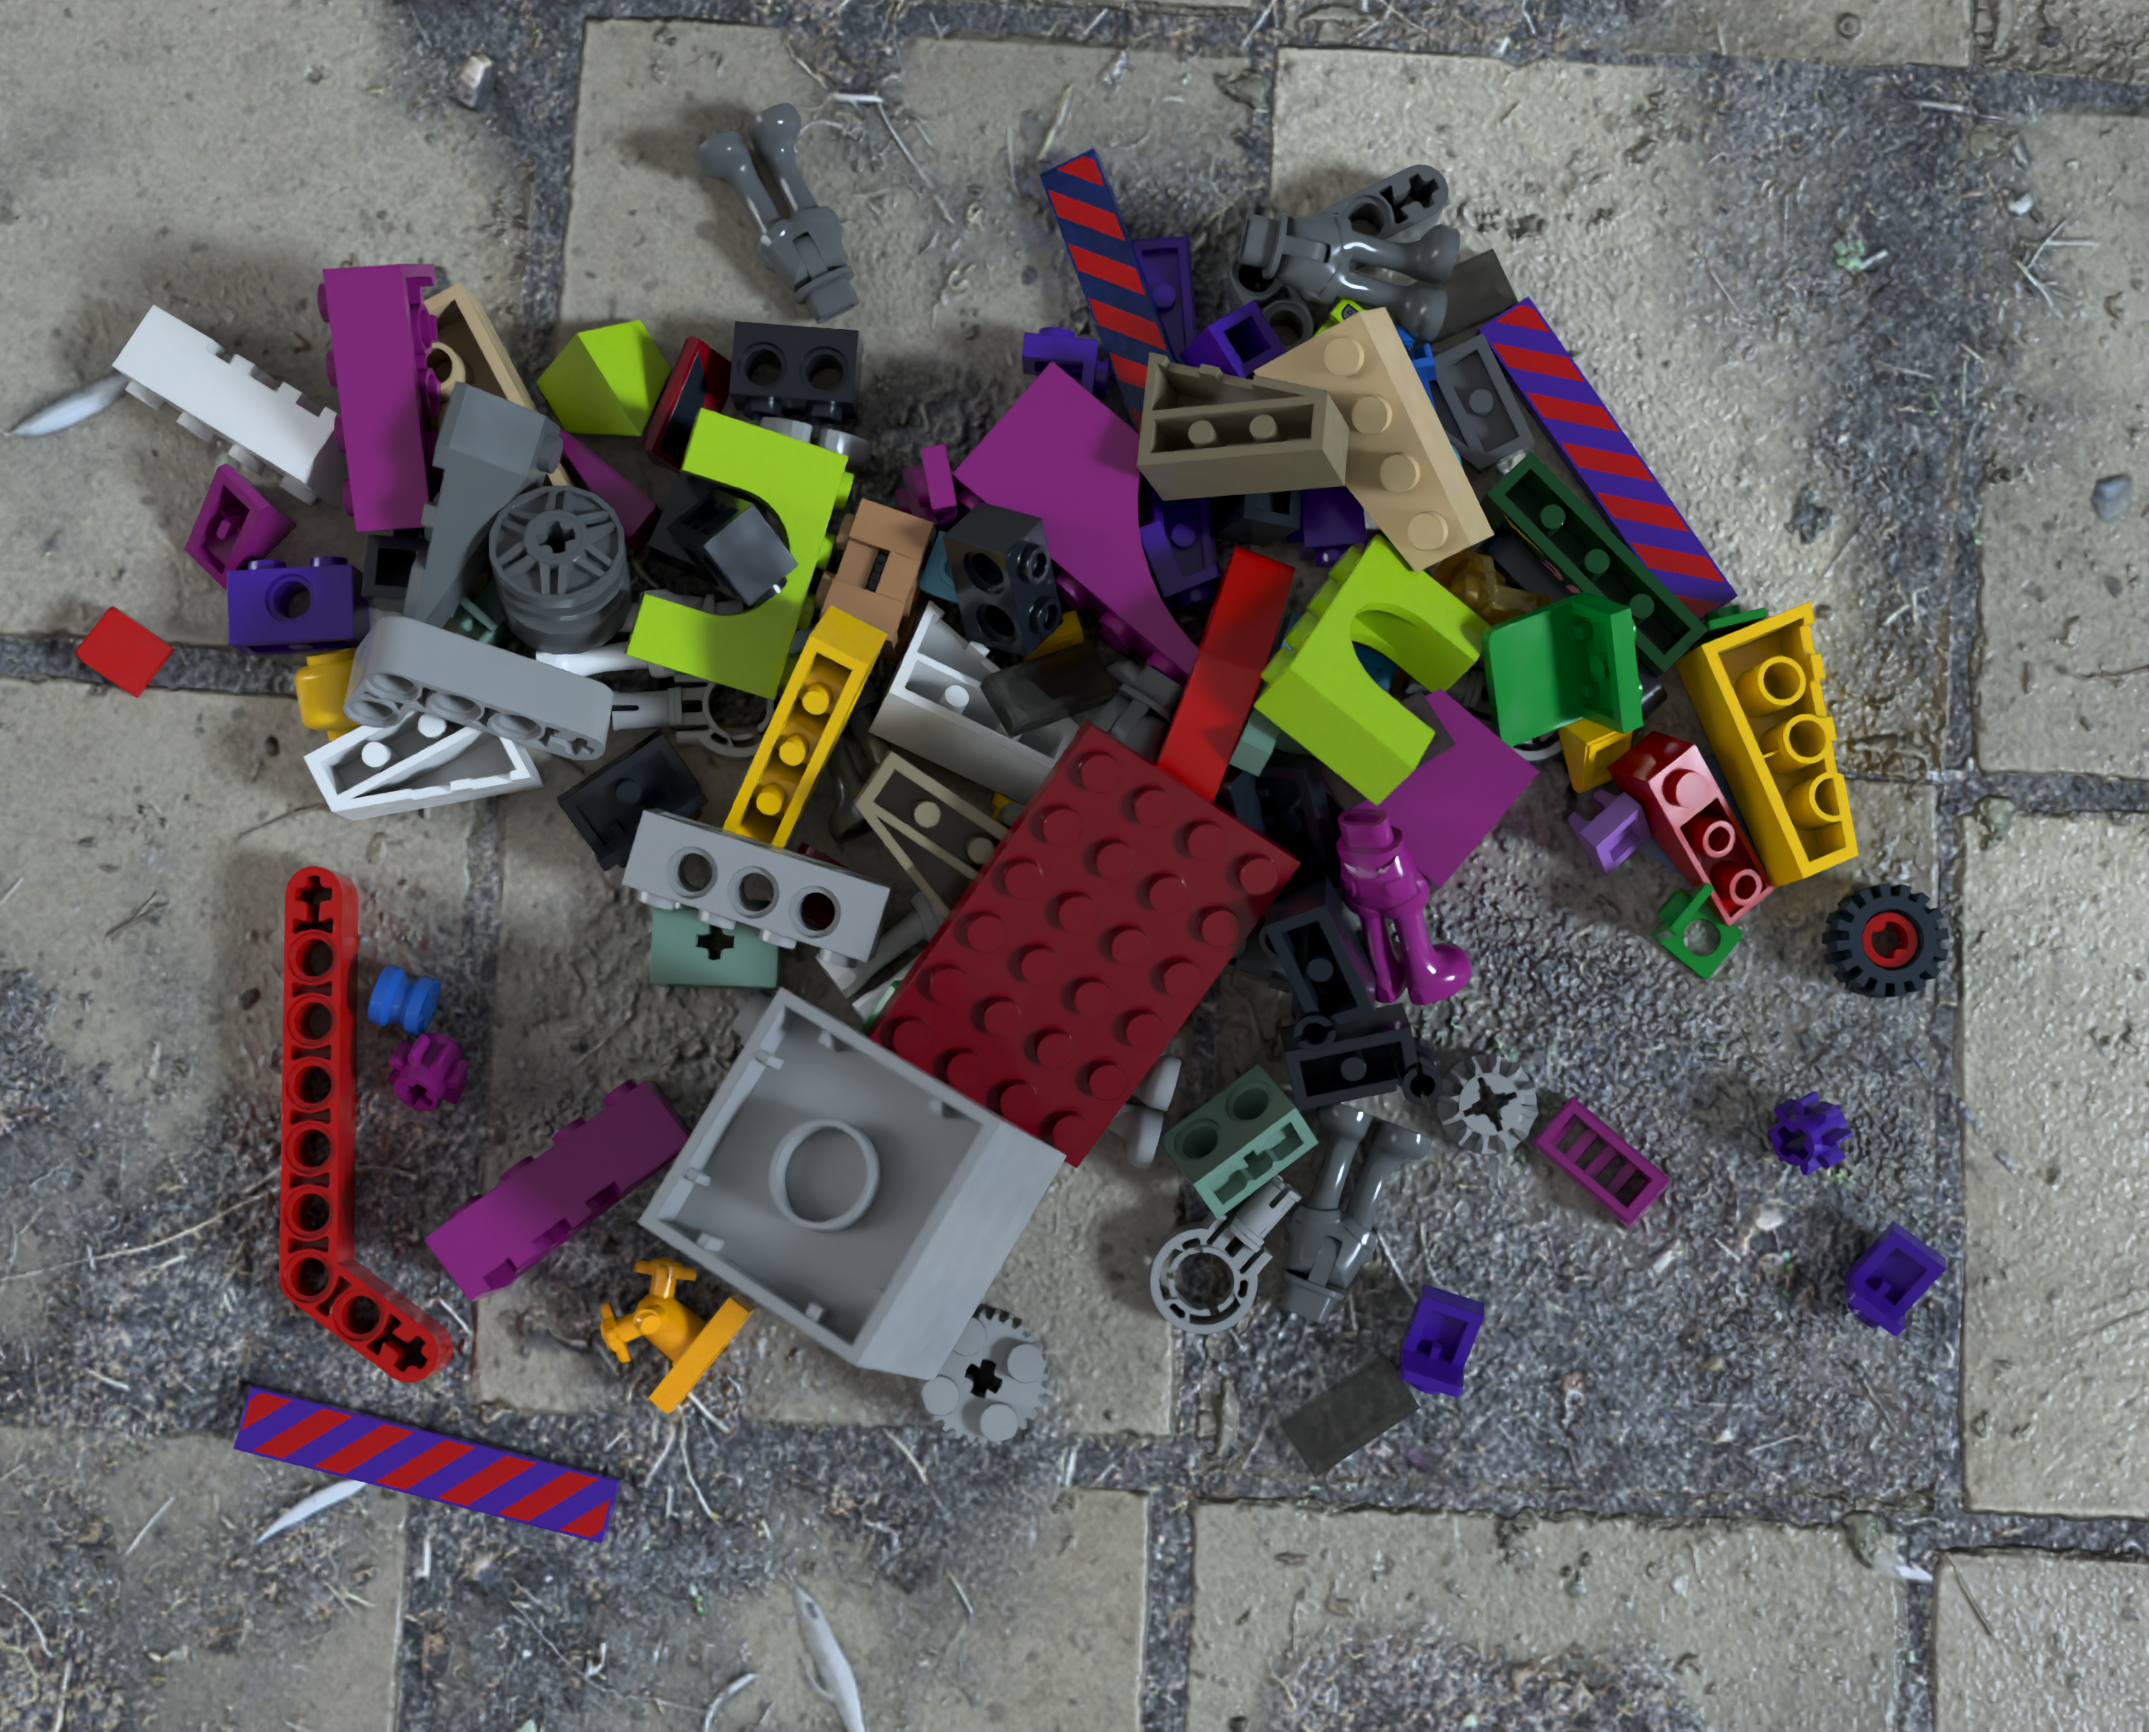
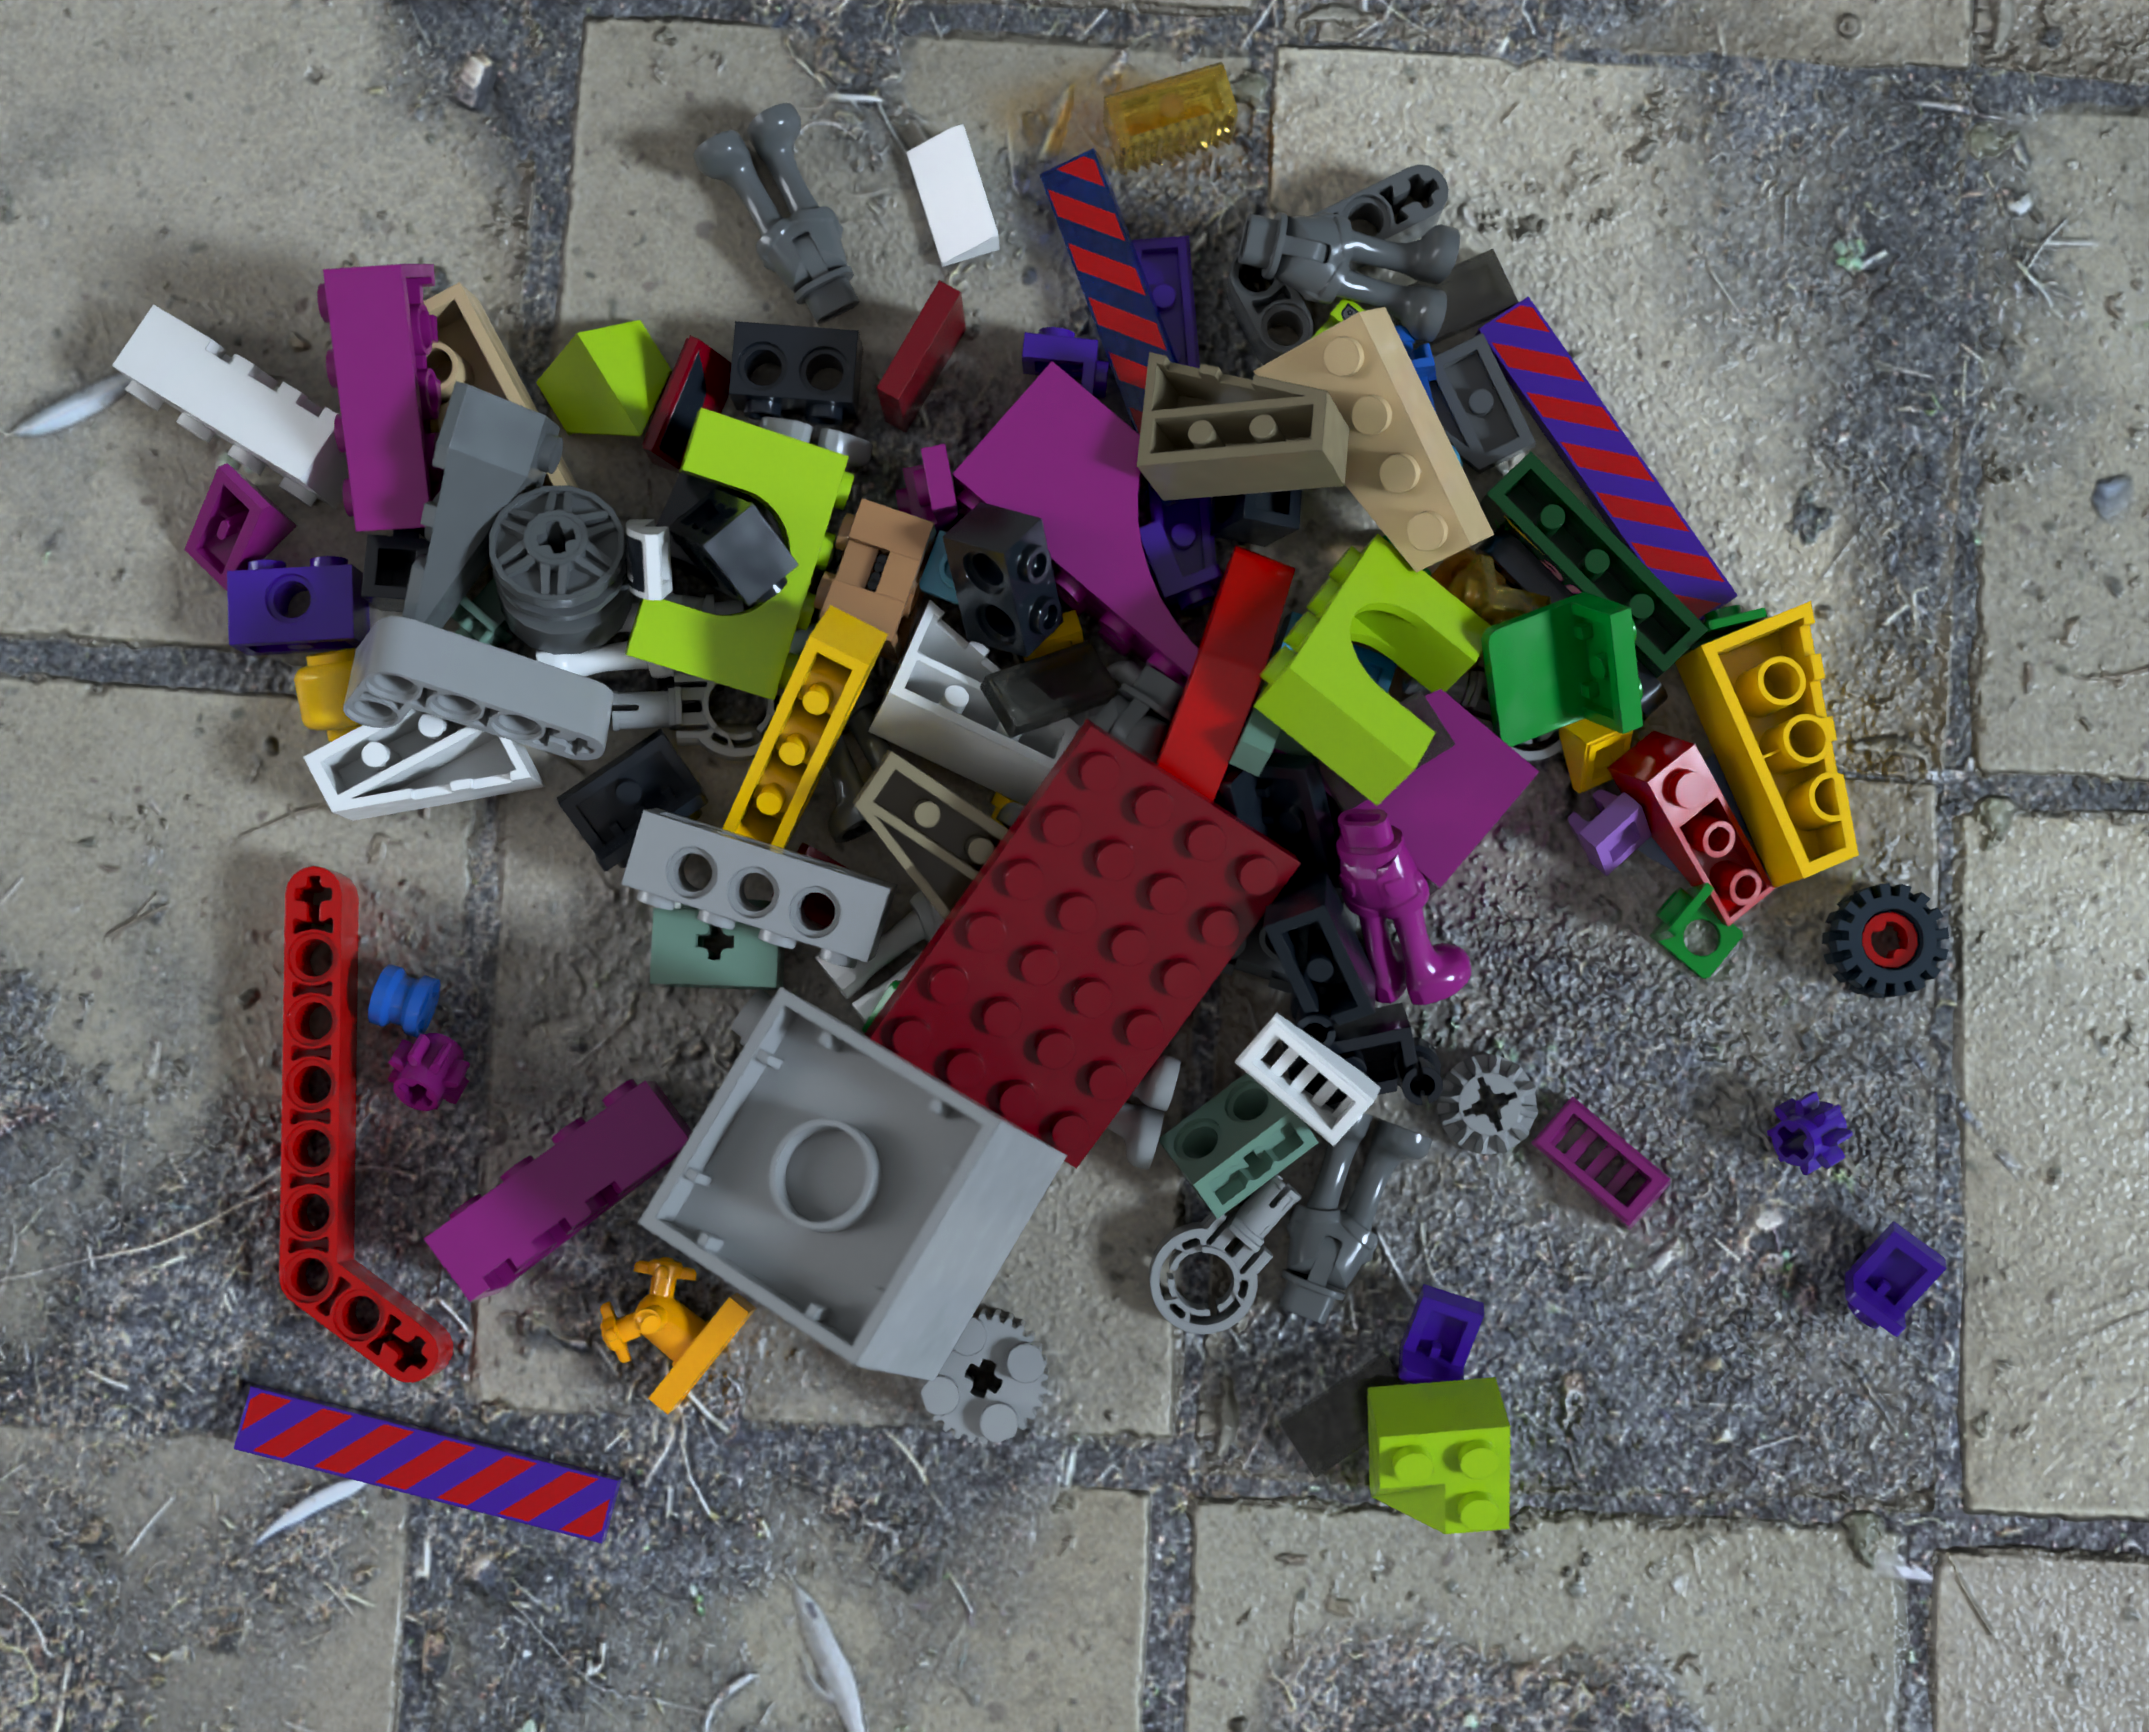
(124, 651): red slope -> none
(634, 509): magenta slope -> none
(648, 559): none -> white slope
(922, 356): none -> dark red tile
(953, 197): none -> white slope
(1170, 118): none -> clear yellow brick
(1236, 343): dark purple brick -> none
(1312, 1109): none -> white slope
(1329, 525): dark purple brick -> none
(1442, 1453): none -> lime slope

